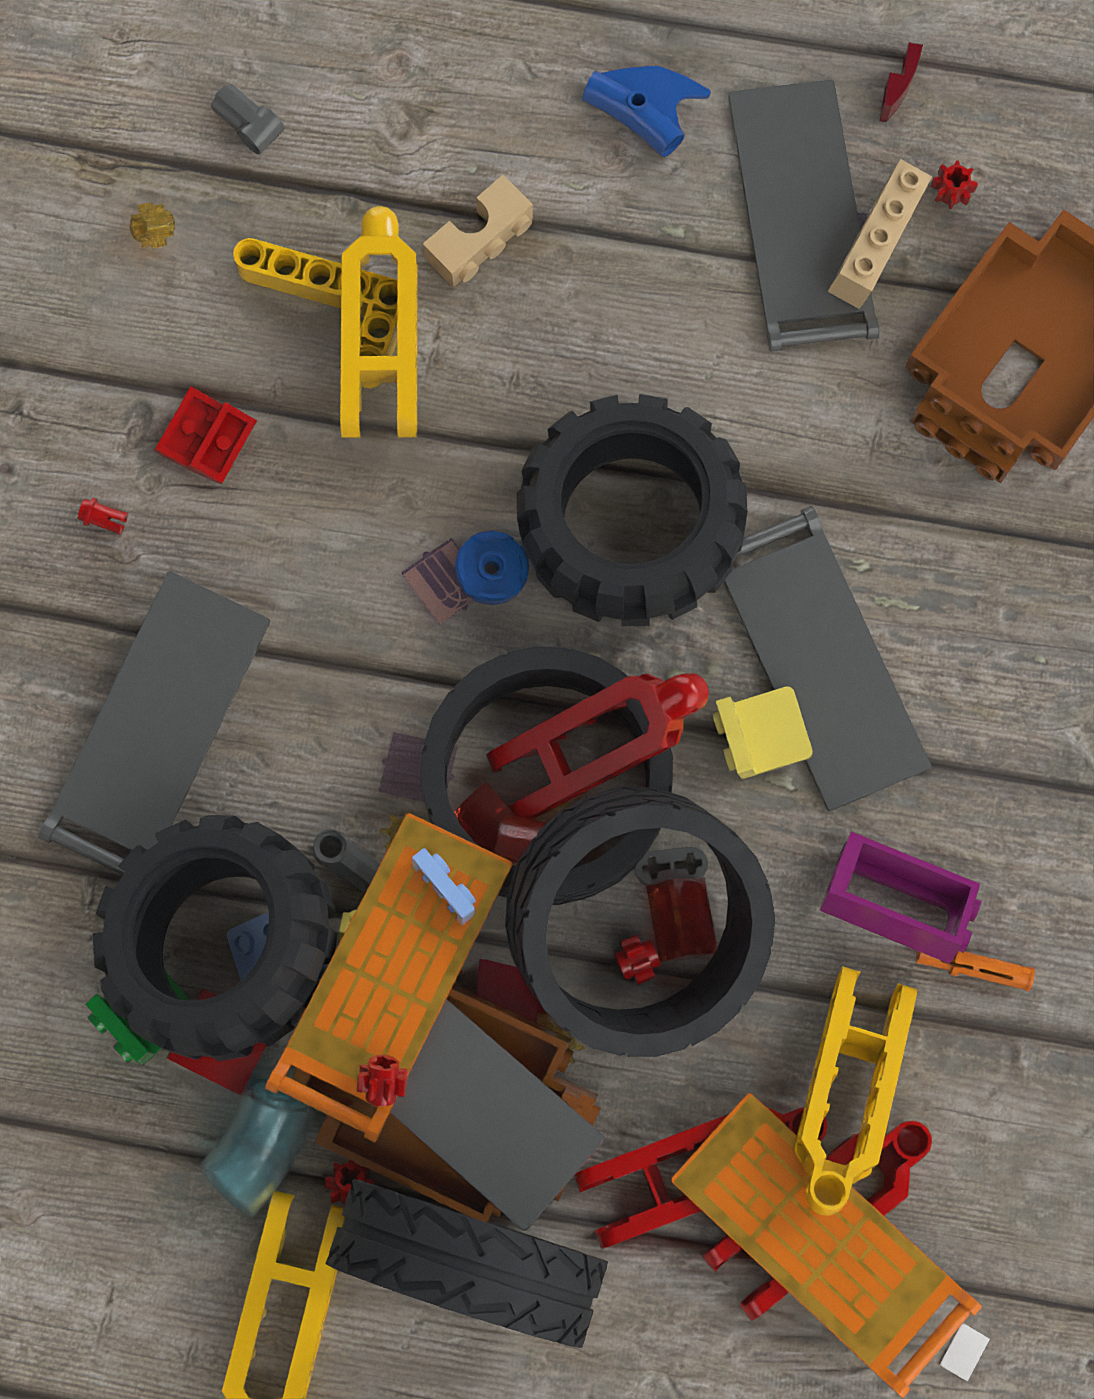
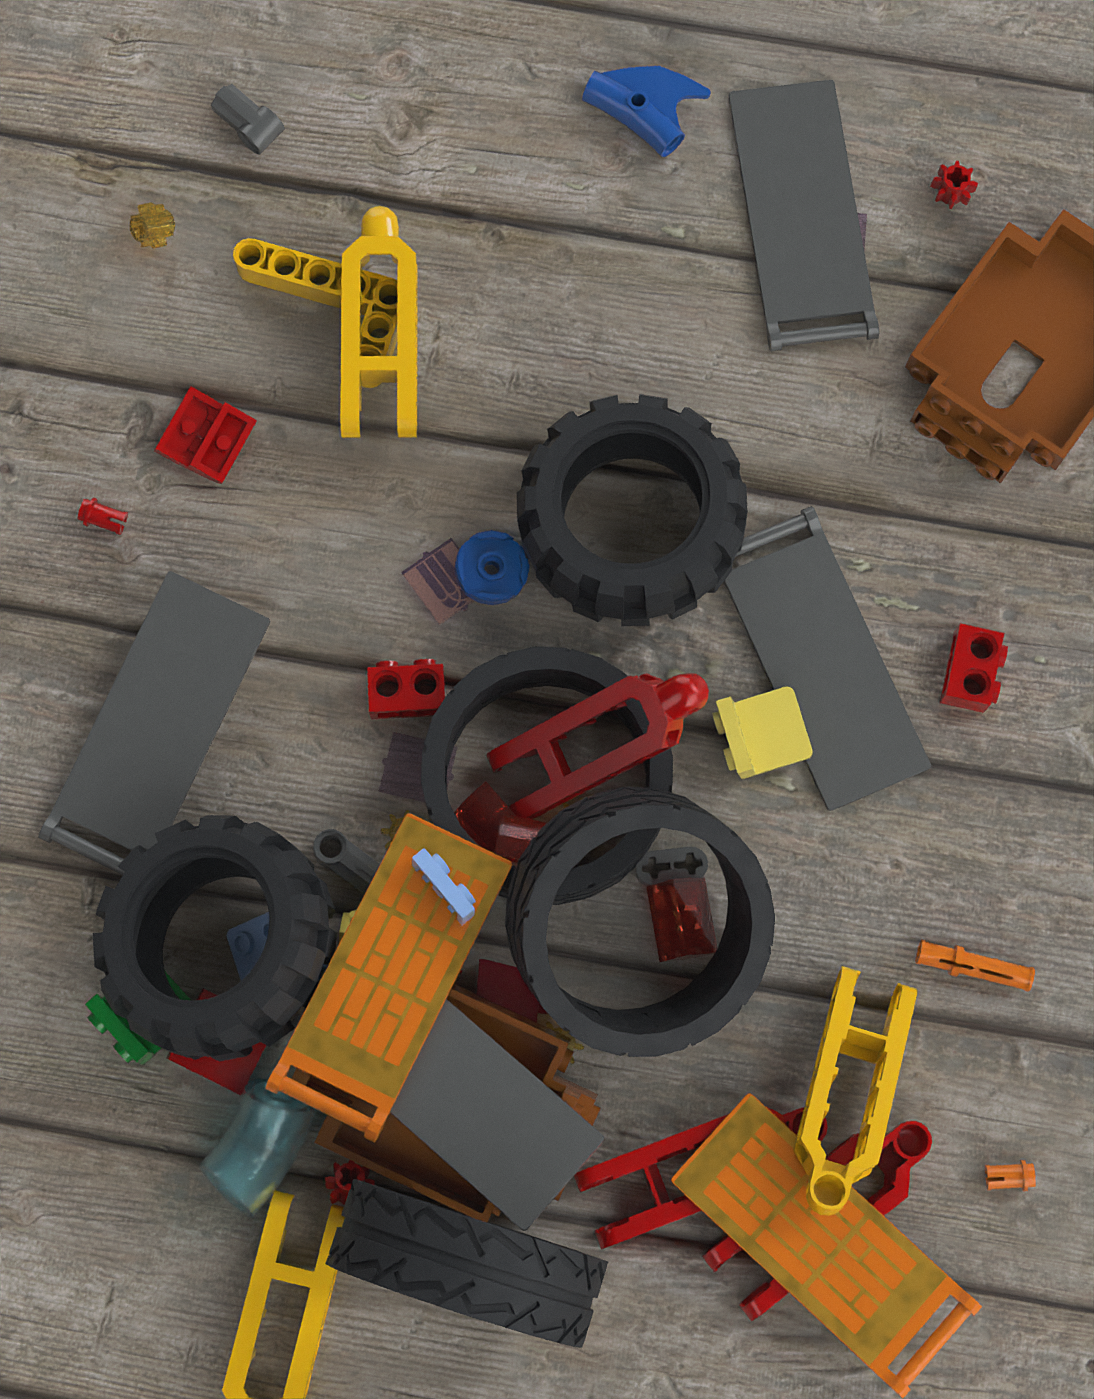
(382, 1080): red gear -> none
(406, 701): none -> red brick
(459, 254): tan arch -> none
(637, 959): red gear -> none
(879, 234): tan brick -> none
(899, 84): dark red slope -> none
(909, 876): magenta piece -> none
(964, 1352): white sticker -> none
(965, 665): none -> red brick
(1010, 1176): none -> orange pin

